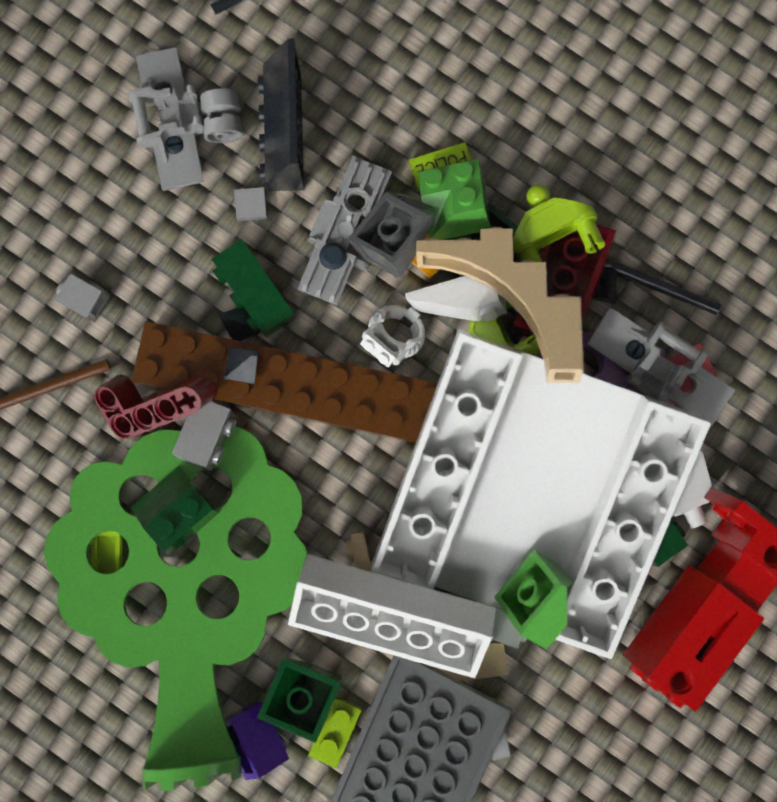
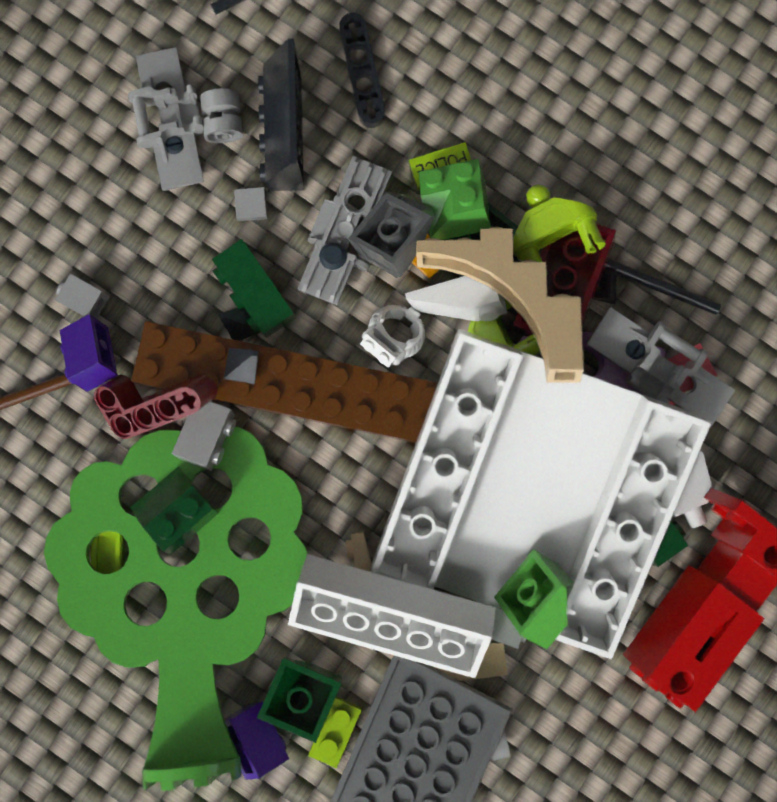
(87, 353): none -> dark purple brick
(361, 70): none -> black beam

